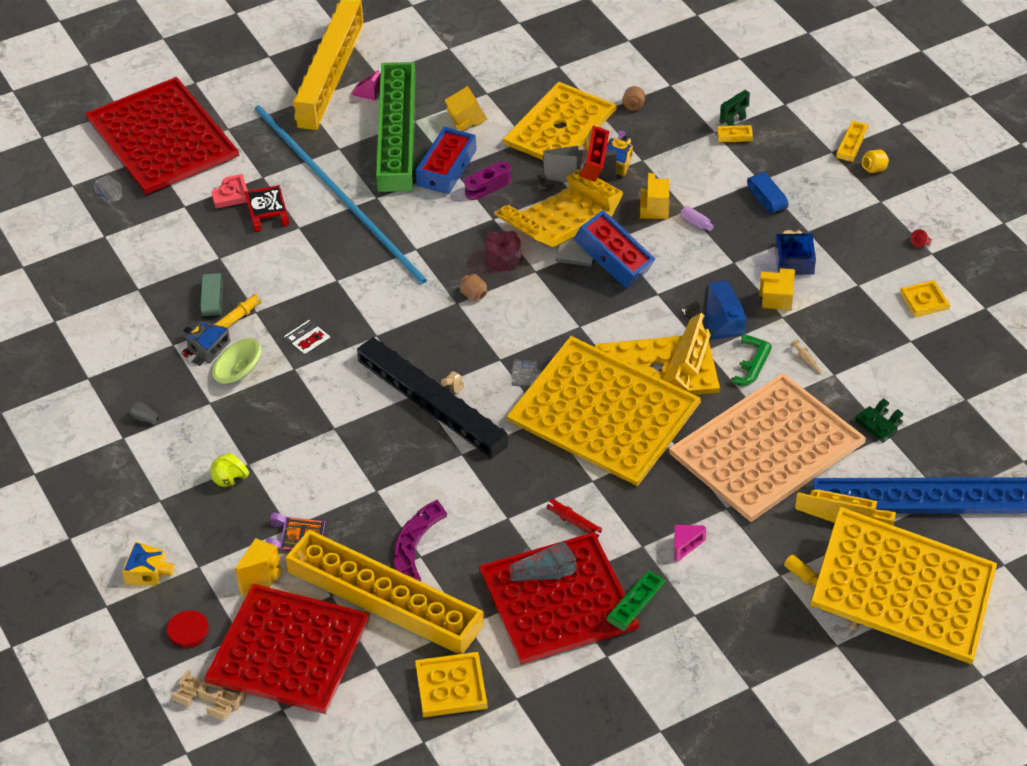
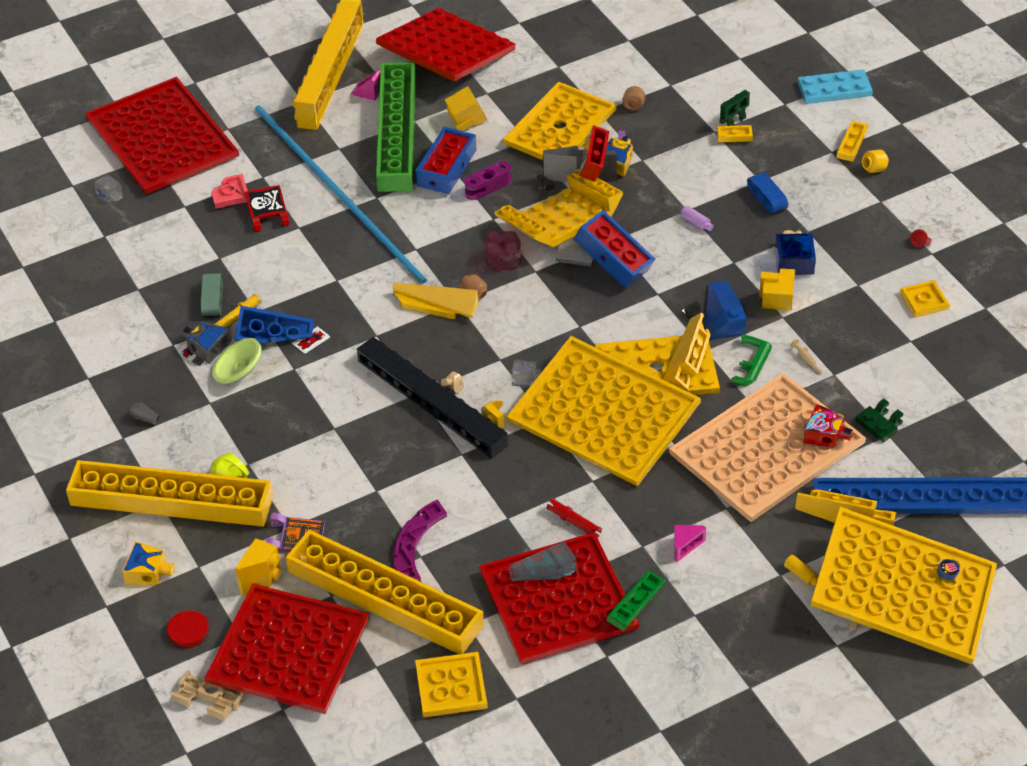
(170, 493): none -> yellow brick
(271, 326): none -> blue wedge
(436, 300): none -> yellow wedge
(445, 44): none -> red plate
(492, 411): none -> yellow plate
(655, 199): yellow plate -> none
(826, 428): none -> red torso
(835, 86): none -> medium azure plate
(948, 569): none -> tile

